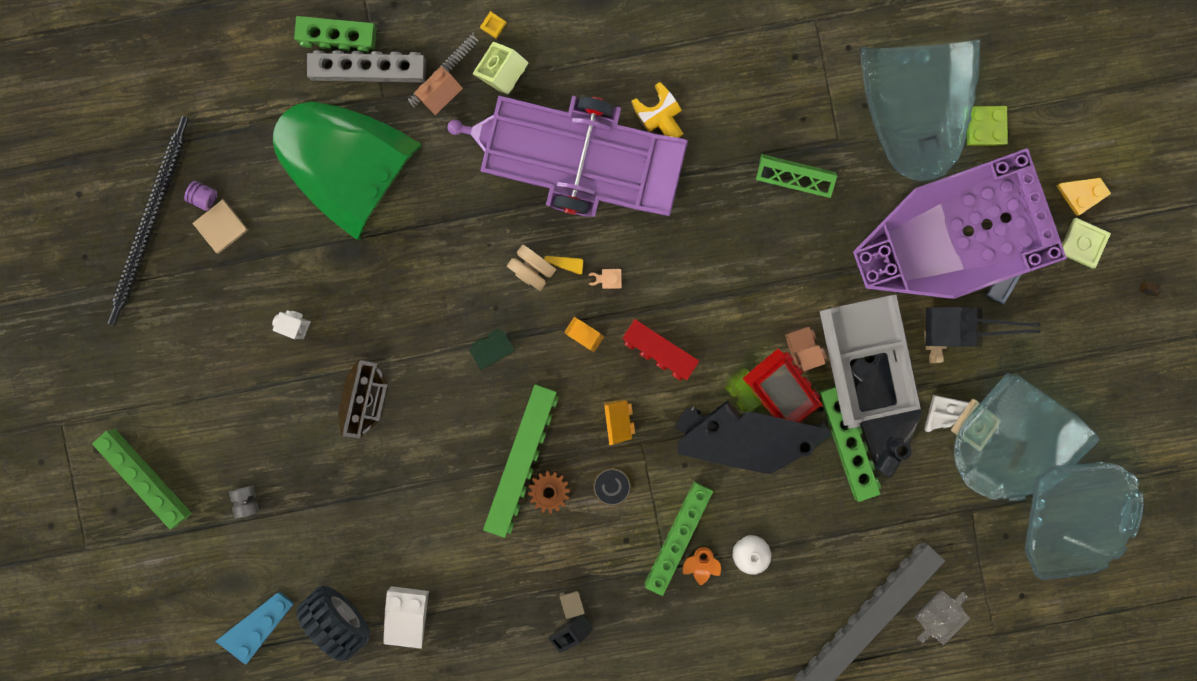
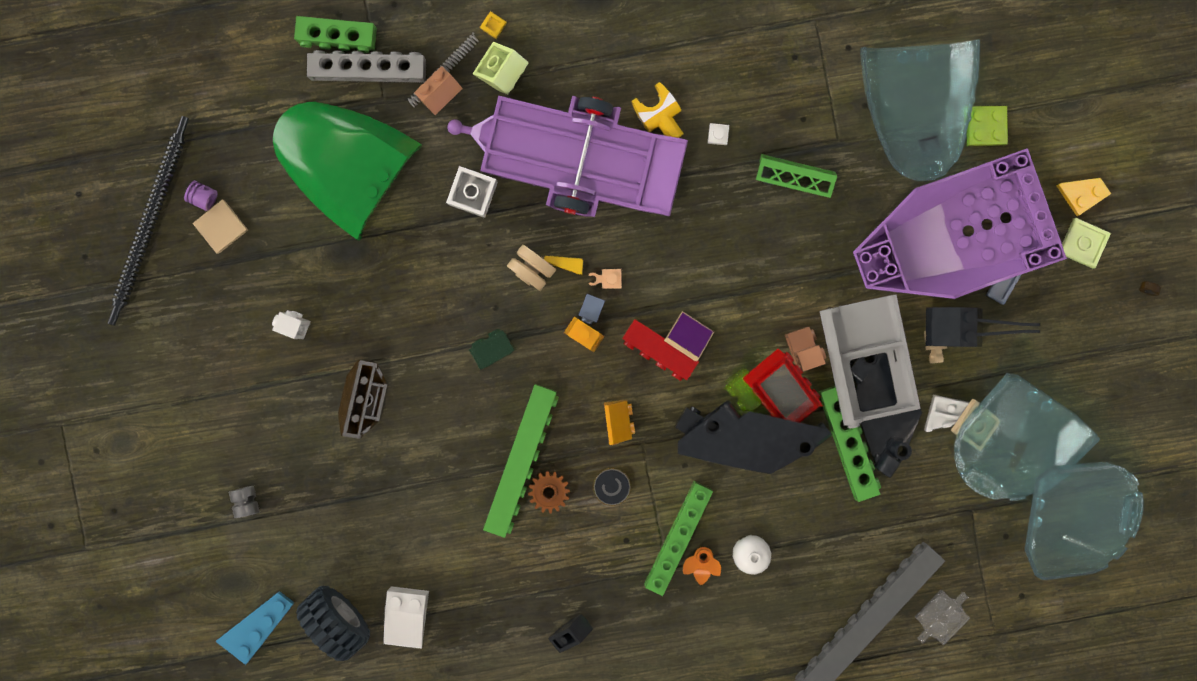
(142, 478): bright green brick -> none
(472, 191): none -> white brick
(572, 604): dark tan panel -> none
(591, 309): none -> sand blue brick
(689, 336): none -> dark purple tile
(718, 134): none -> white plate

